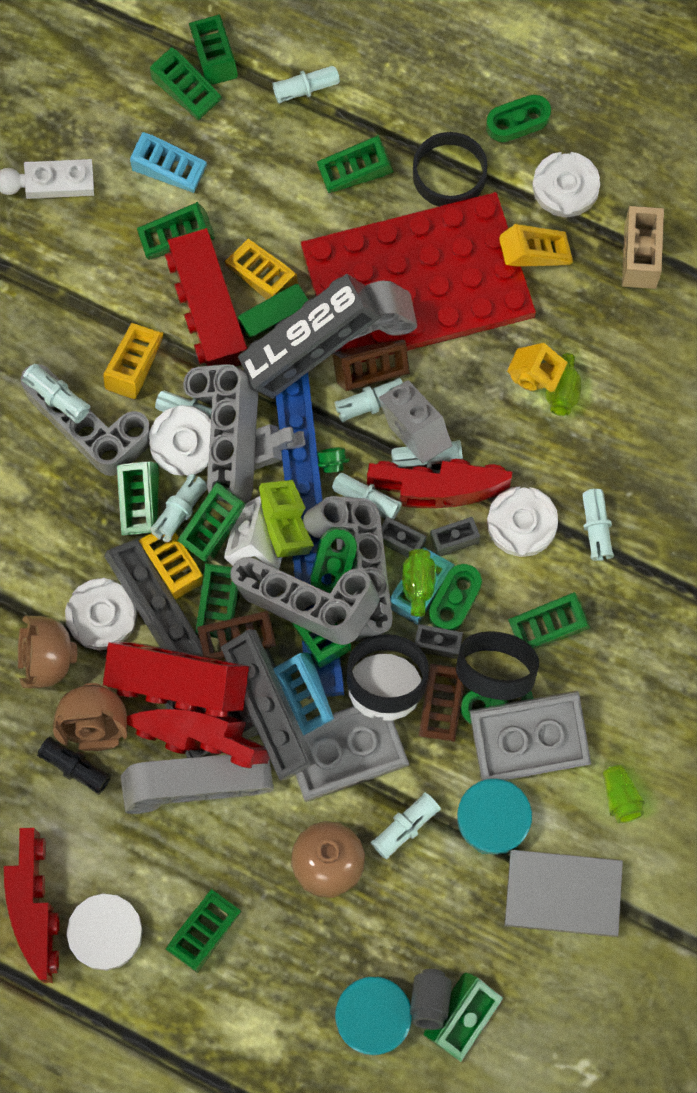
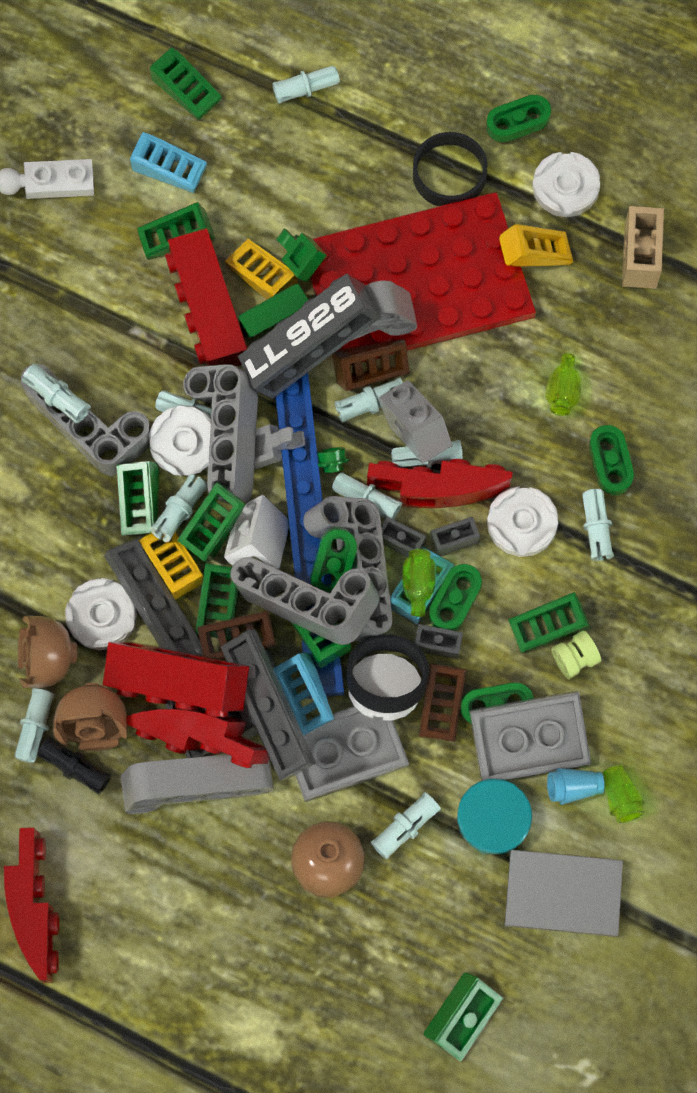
(34, 725): none -> light aqua axle
(104, 932): white tile -> none
(126, 380): yellow slope -> none
(206, 950): green slope -> none
(217, 68): green slope -> none
(282, 515): lime slope -> none
(302, 254): none -> green plate
(351, 154): green slope -> none
(373, 1016): teal tile -> none
(430, 999): dark grey brick -> none
(492, 687): black tyre -> none
(531, 373): yellow brick -> none
(573, 785): none -> medium azure cone
(576, 654): none -> yellowish green wheel
(612, 461): none -> green plate

